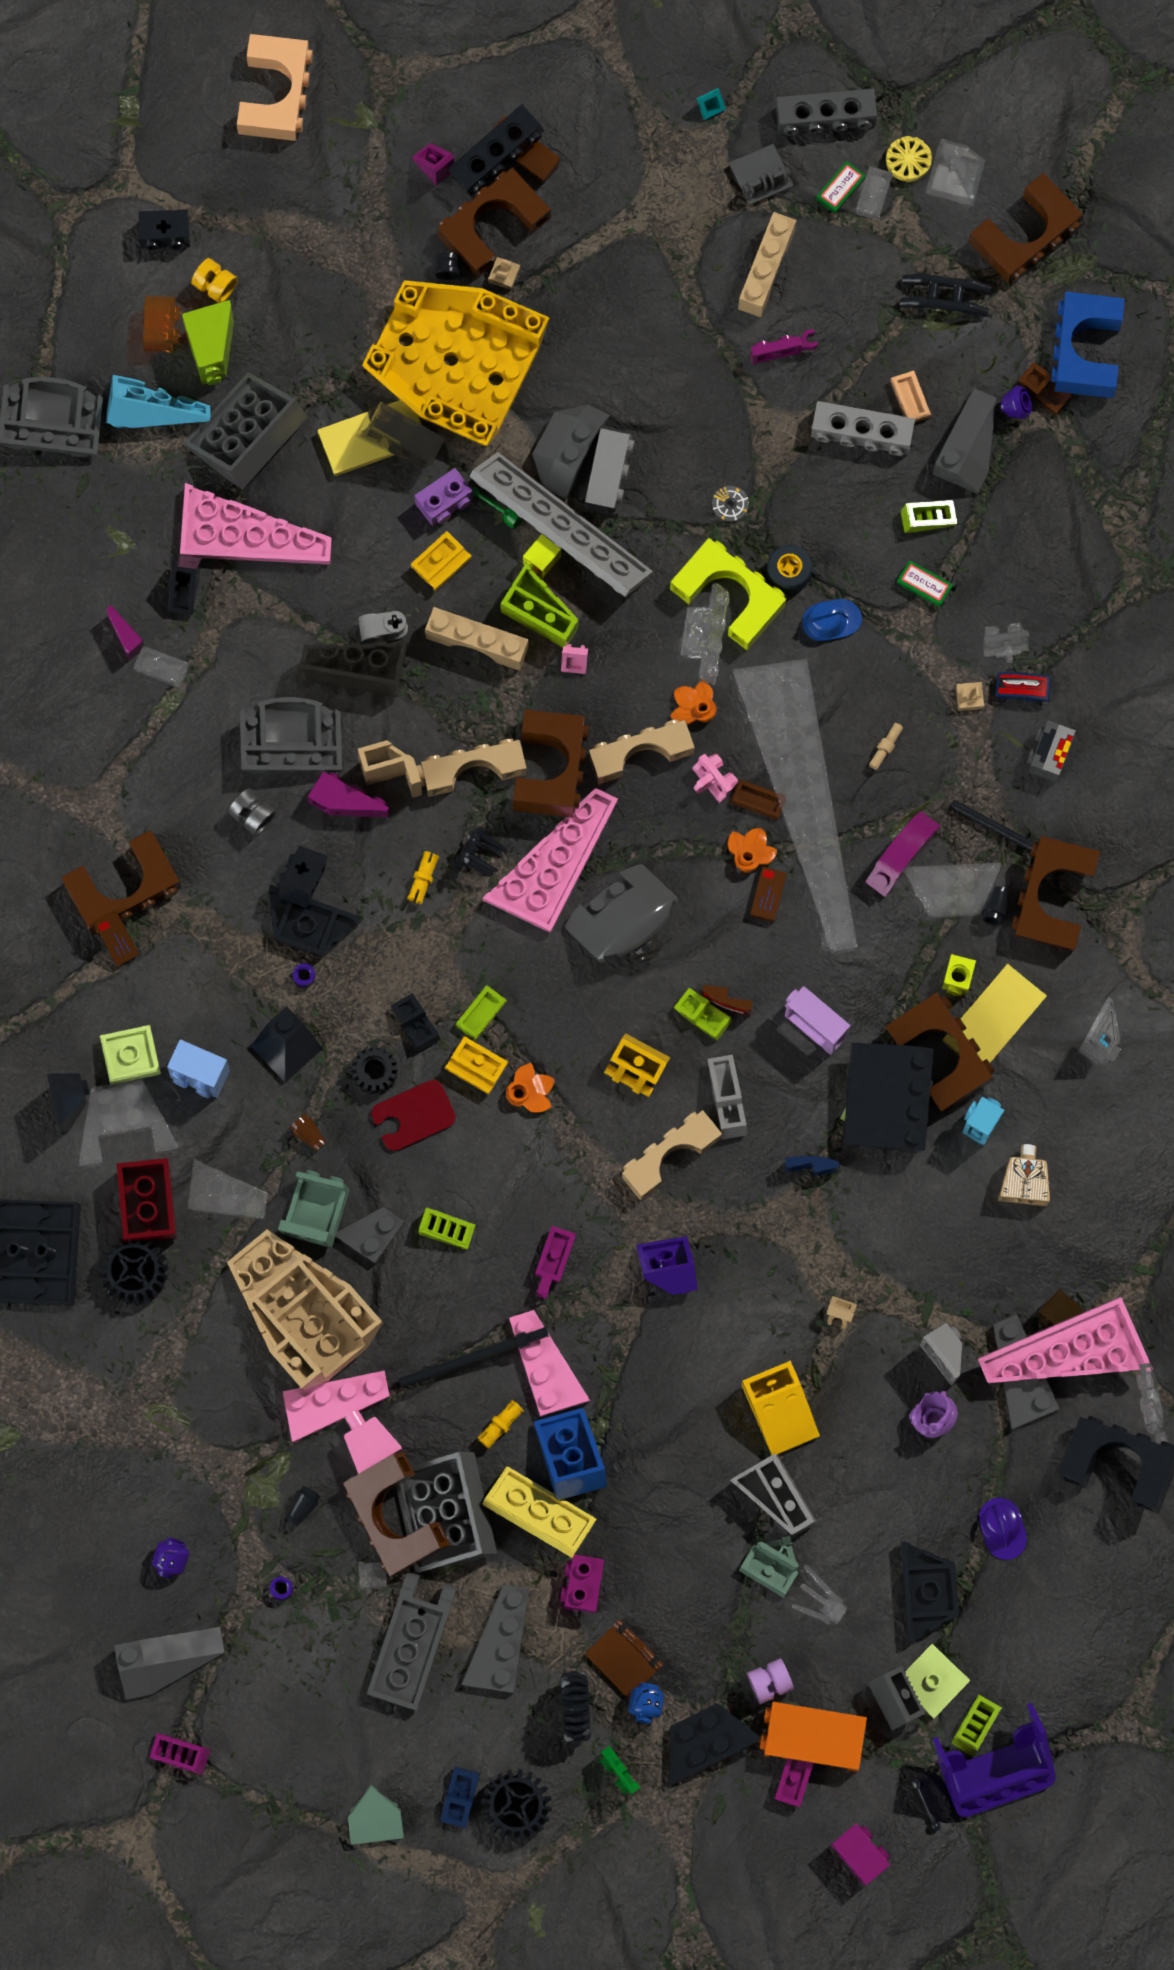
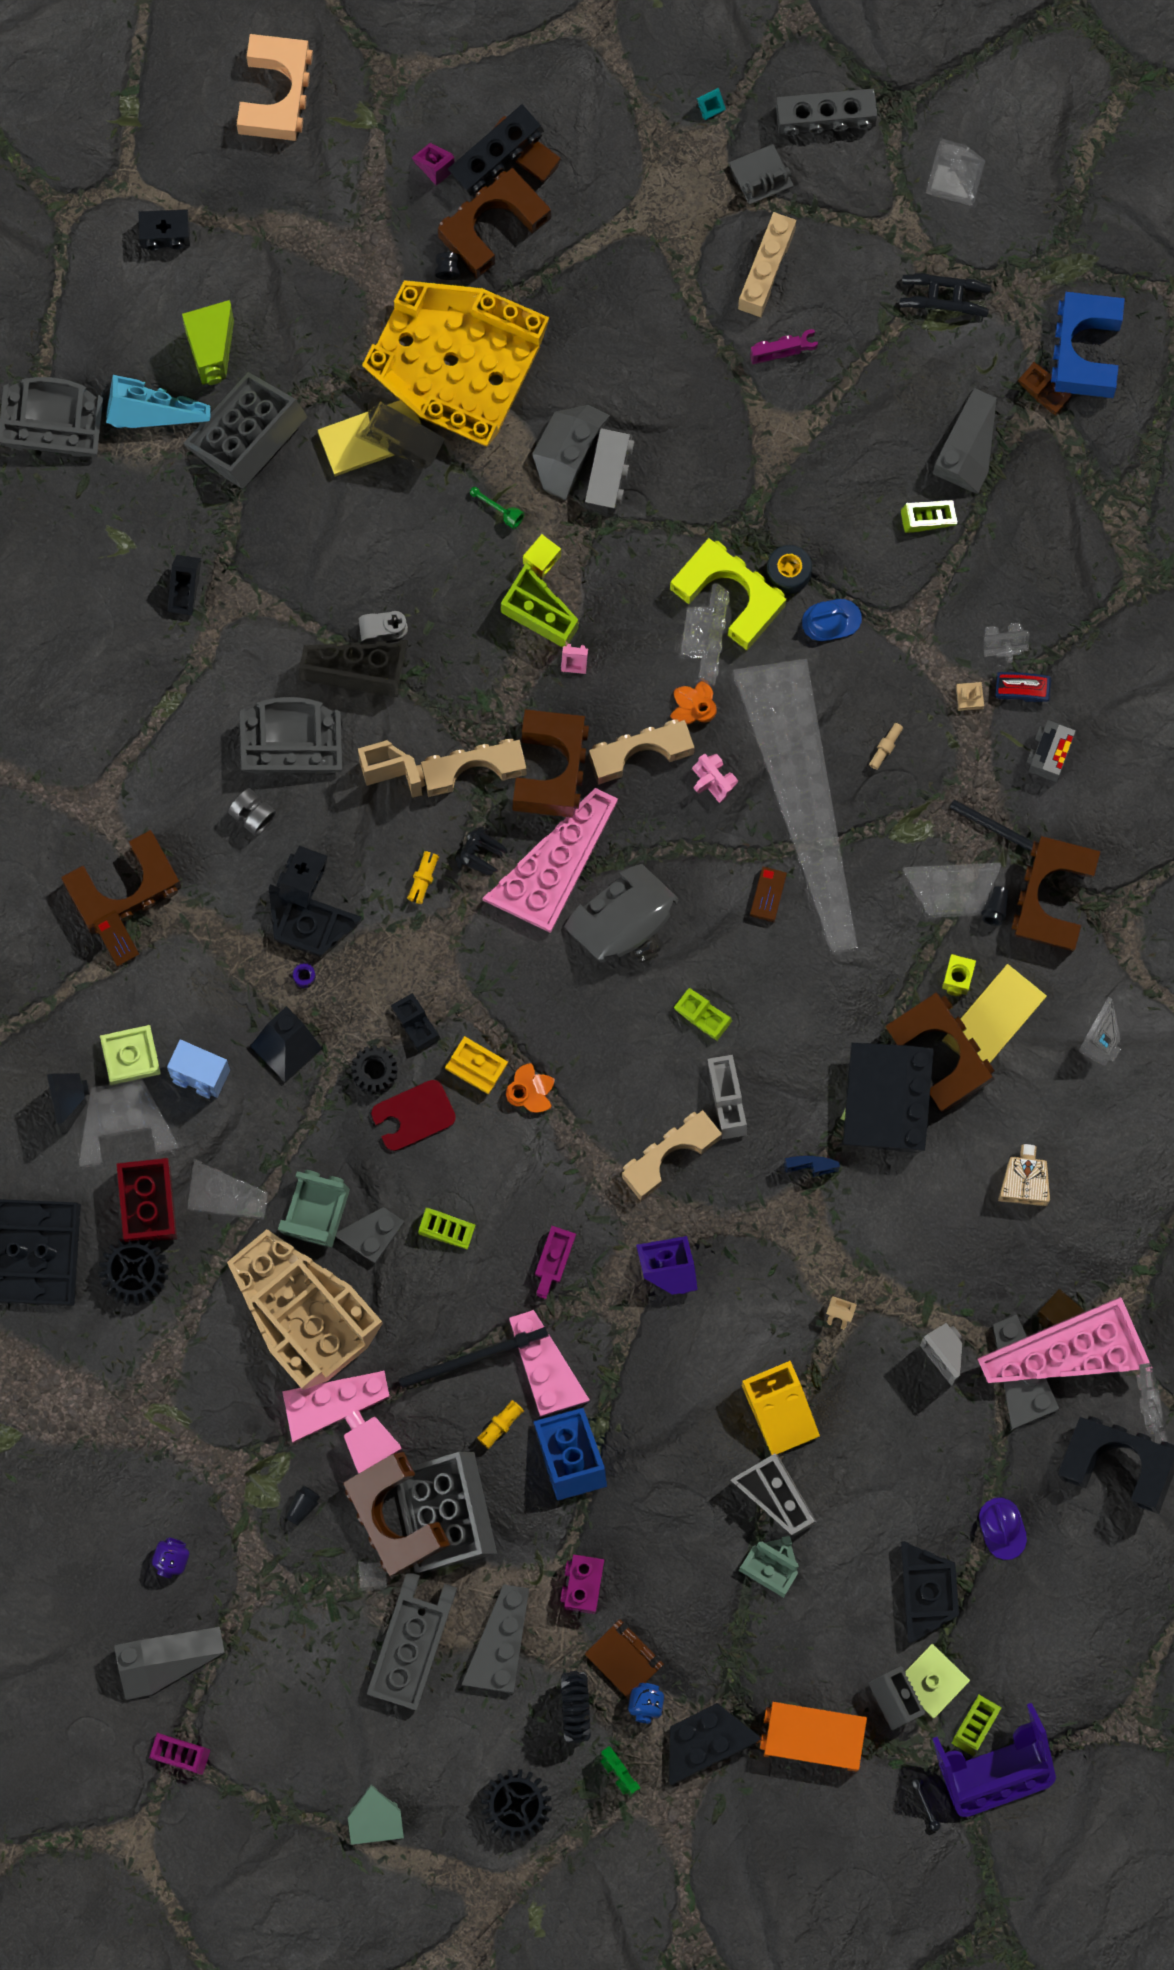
(128, 637): magenta slope -> none
(160, 324): clear orange brick -> none
(161, 667): clear plate -> none
(211, 279): yellow wheel -> none
(237, 532): bright pink wing -> none
(281, 1596): dark purple axle -> none
(307, 1131): reddish brown cone -> none
(340, 799): magenta slope -> none
(441, 561): yellow plate -> none
(444, 497): medium lavender brick -> none
(457, 630): tan arch -> none
(460, 1797): dark blue slope -> none
(481, 1013): lime tile -> none
(504, 273): tan tile -> none
(539, 1511): light yellow tile -> none
(561, 524): light grey plate -> none
(639, 1059): yellow brick -> none
(718, 996): reddish brown slope -> none
(730, 503): clear piece -> none
(751, 846): orange plate -> none
(756, 799): reddish brown tile -> none
(770, 1681): lavender wheel -> none
(793, 1782): magenta plate -> none
(816, 1019): lavender window -> none
(832, 1609): clear plant -> none
(840, 187): tile -> none
(861, 1854): magenta brick -> none
(874, 193): clear plate -> none
(874, 421): light grey brick -> none
(901, 852): magenta arch -> none
(908, 159): light yellow wheel -> none
(910, 396): light nougat tile -> none
(924, 583): tile -> none
(934, 1414): medium lavender hair -> none
(982, 1119): medium azure brick -> none
(1013, 258): reddish brown arch -> none
(1017, 403): dark purple cone -> none

